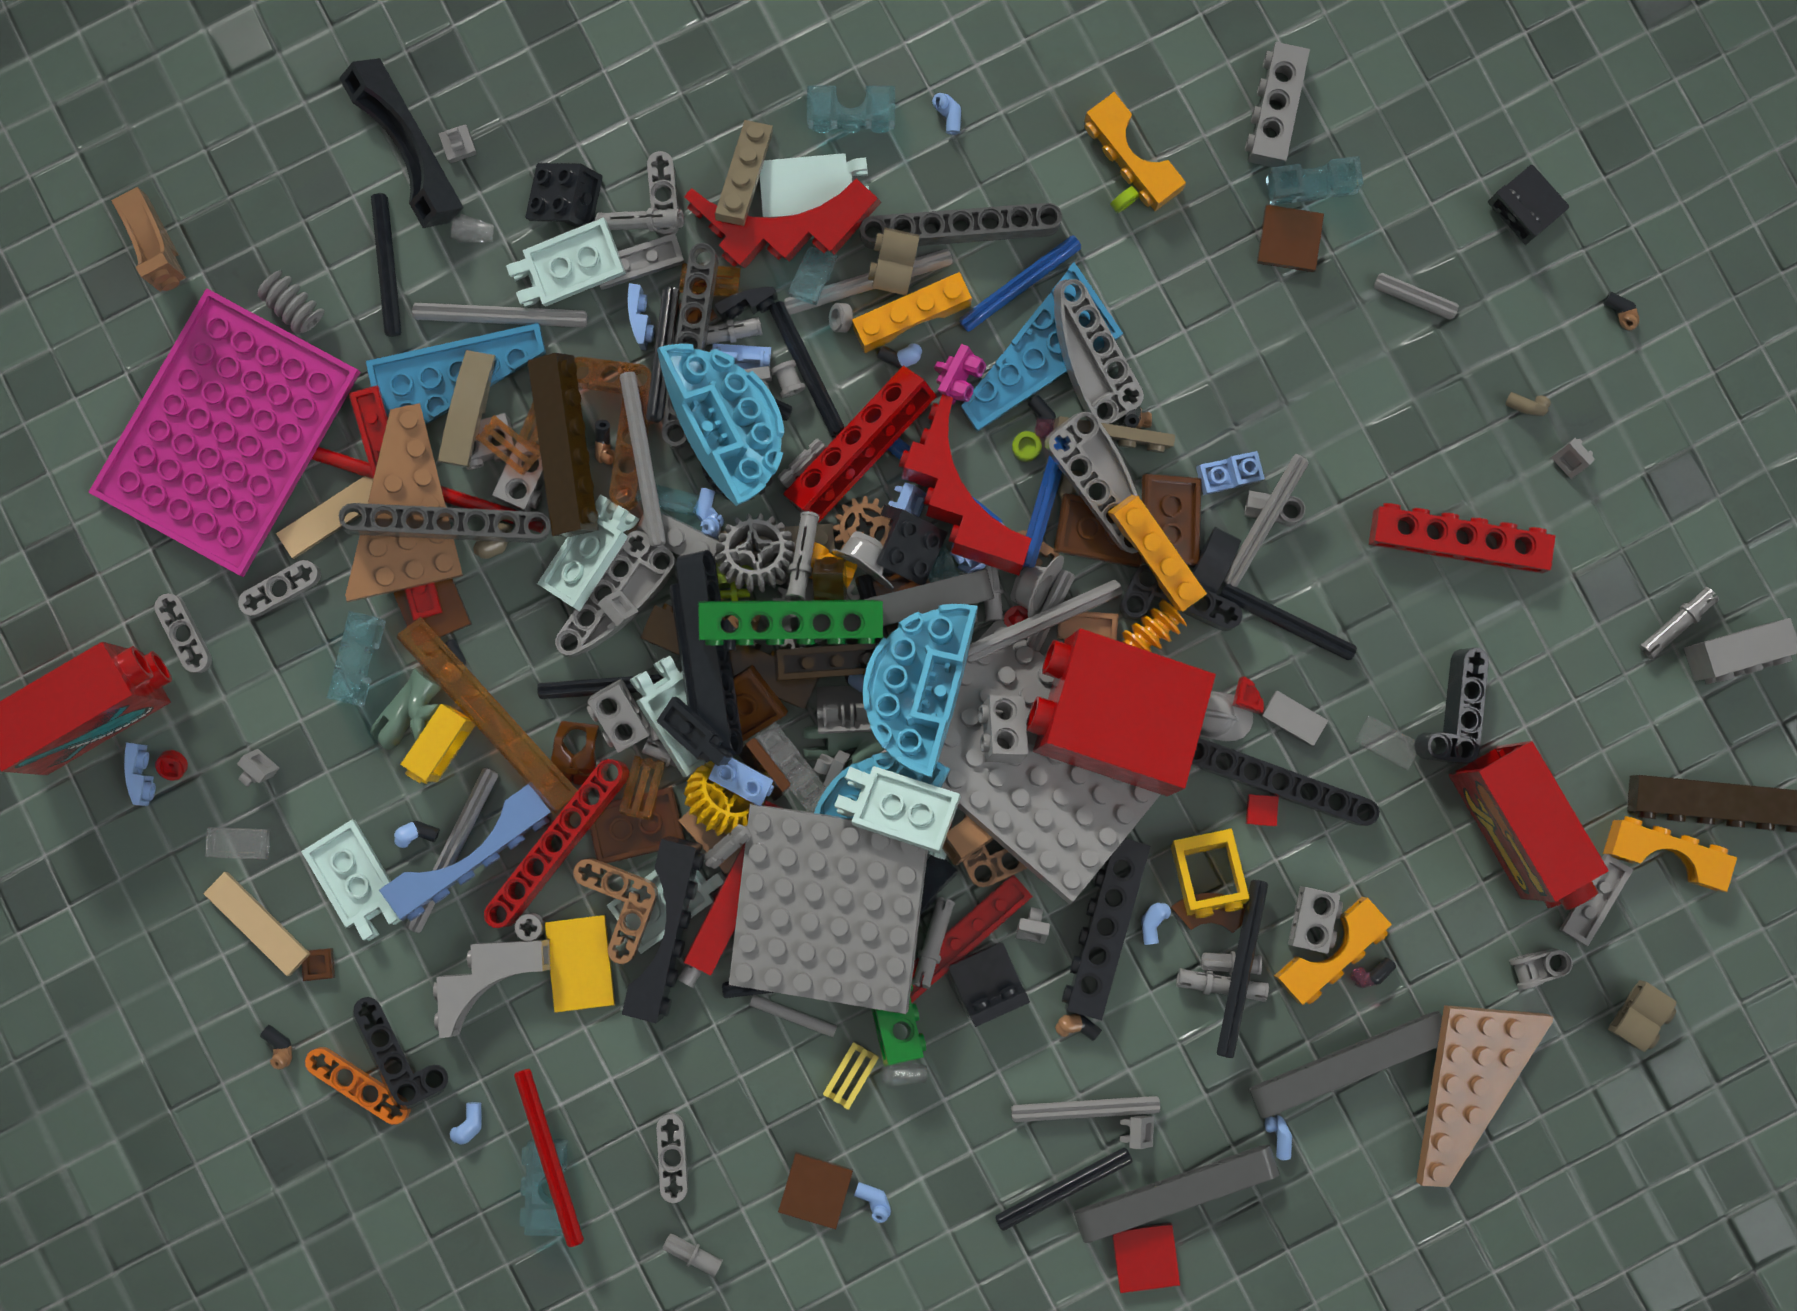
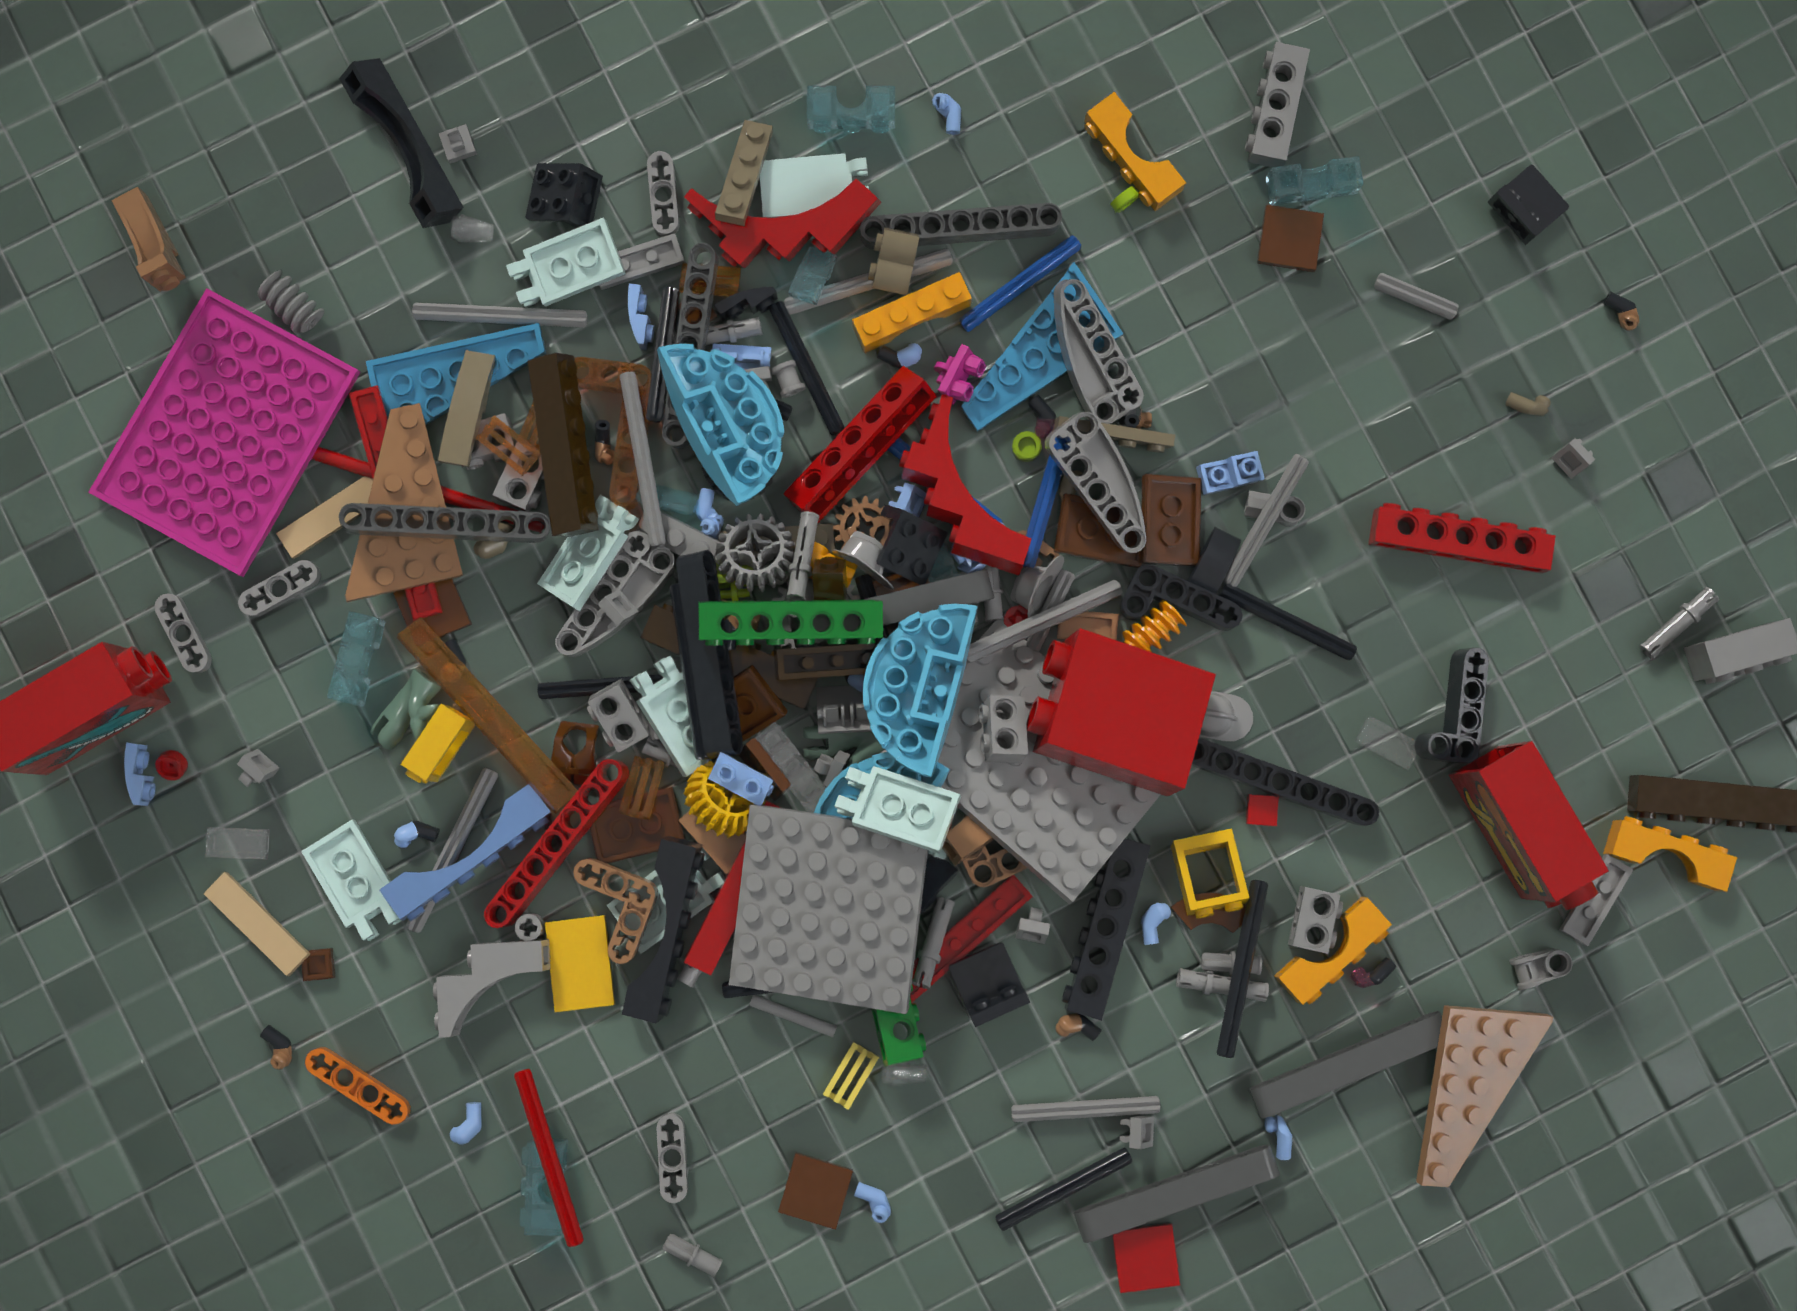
(386, 265): black axle -> none
(393, 1051): black beam -> none
(650, 219): light grey pin -> none
(693, 732): black hinge -> none
(727, 846): light grey axle -> none
(801, 463): light grey axle -> none
(840, 317): light grey tile -> none
(1158, 552): light orange arch -> none
(1248, 697): red tile -> none
(1294, 718): light grey tile -> none
(1643, 1016): dark tan brick -> none

